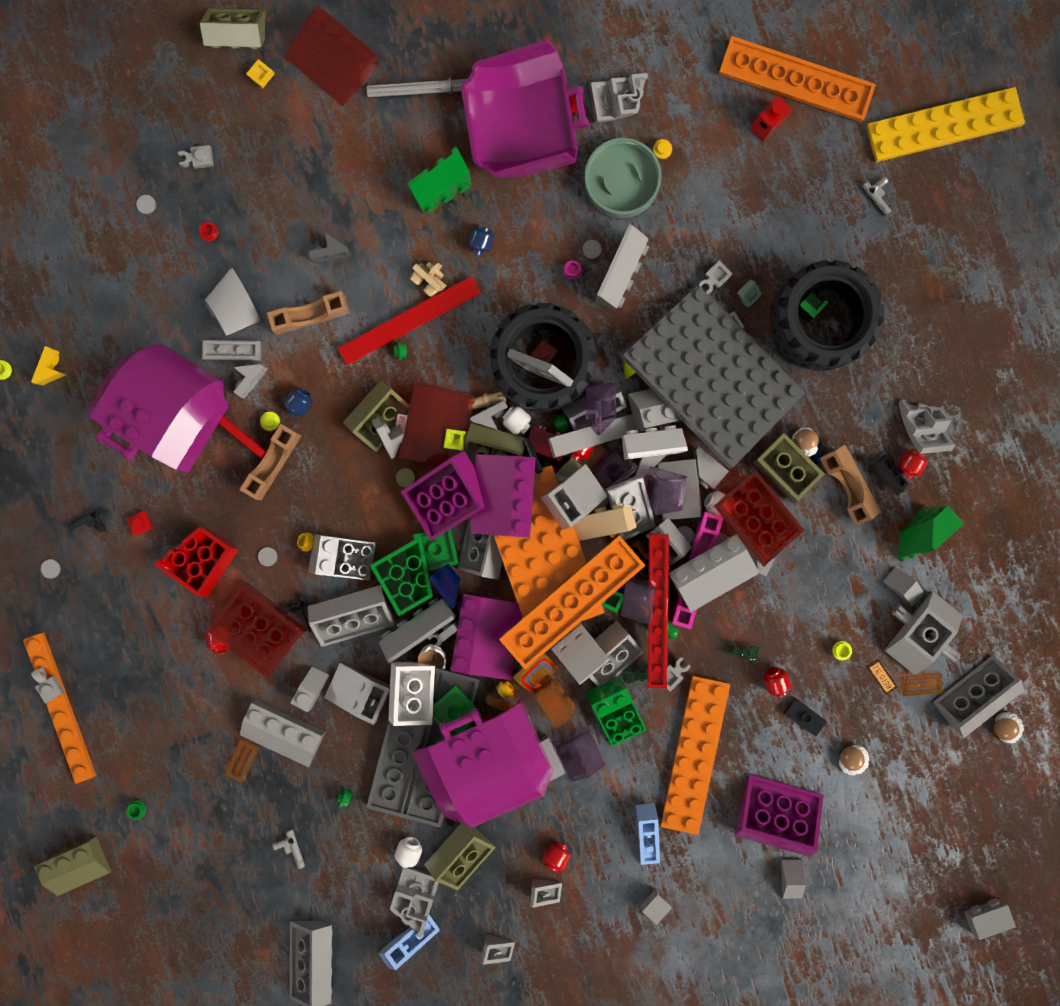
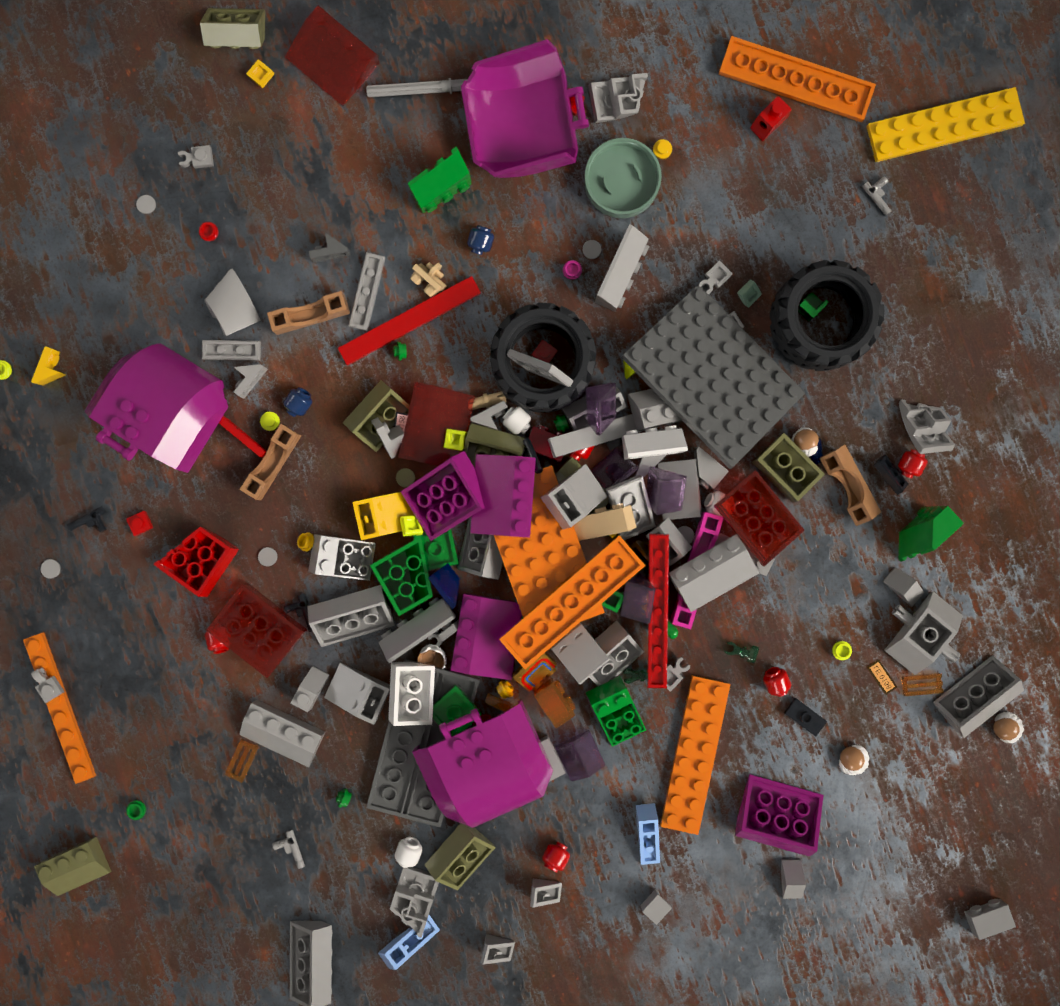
(366, 291): none -> light grey tile
(380, 515): none -> yellow slope
(410, 526): none -> neon yellow tile

